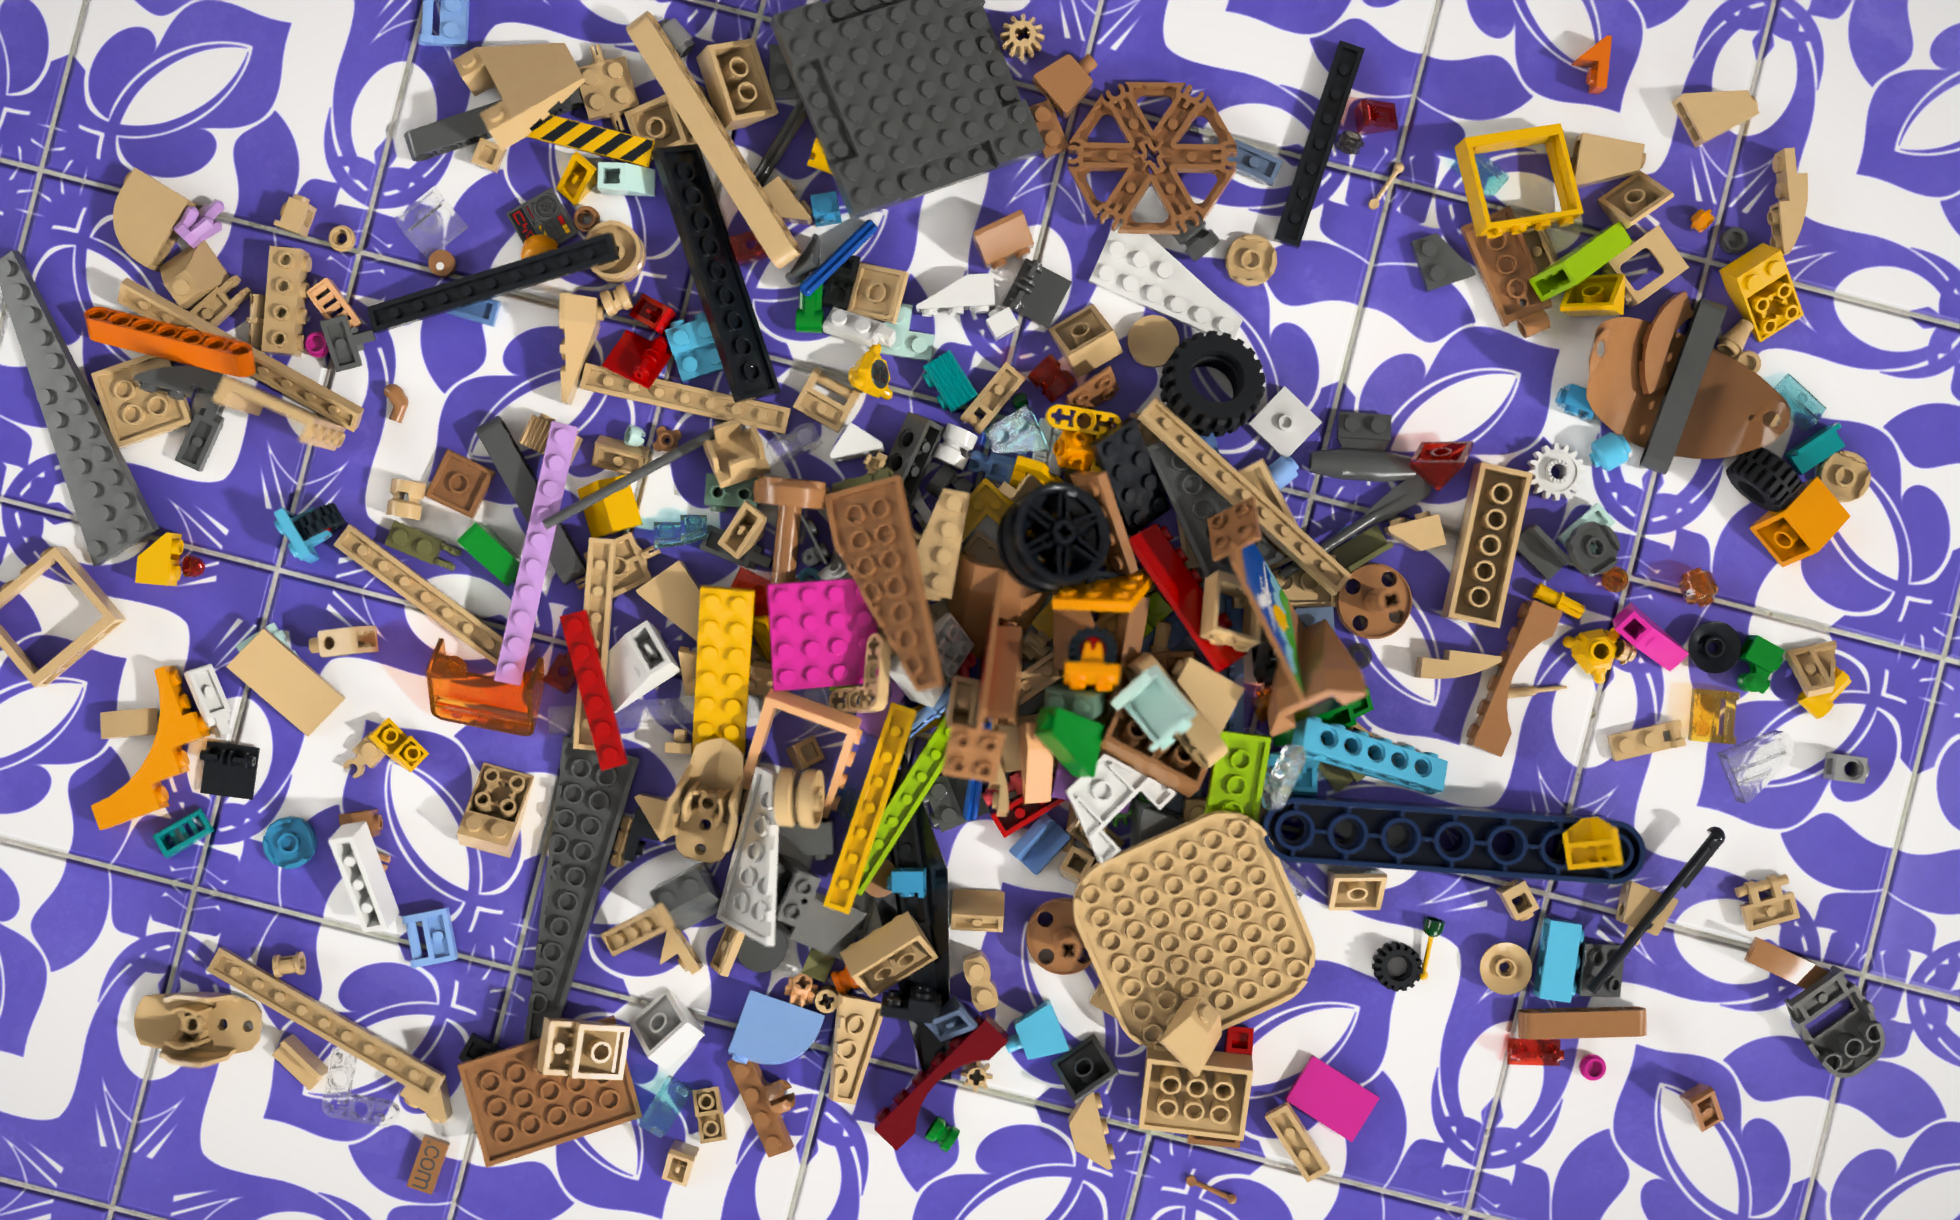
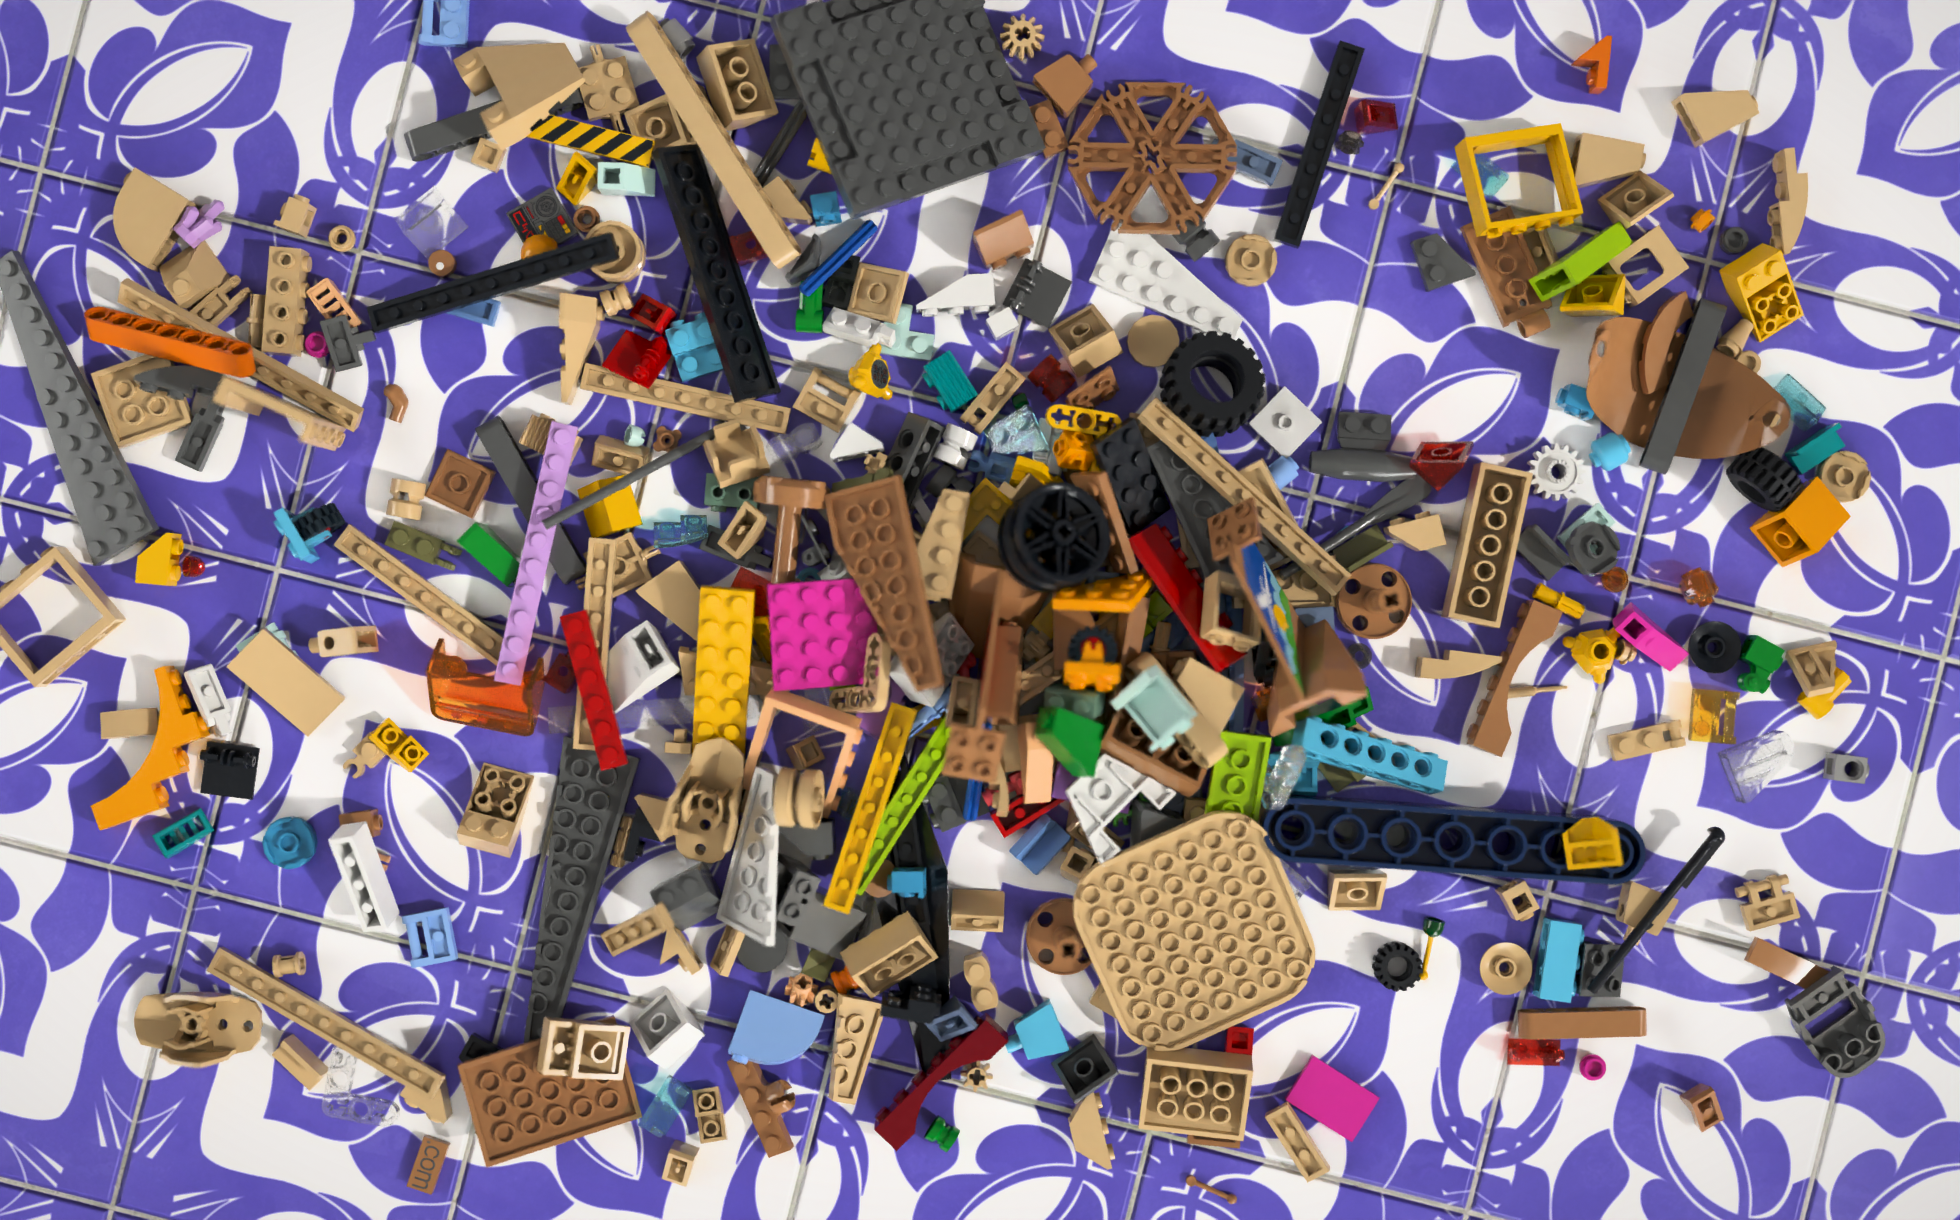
(1193, 1033): tan slope -> none

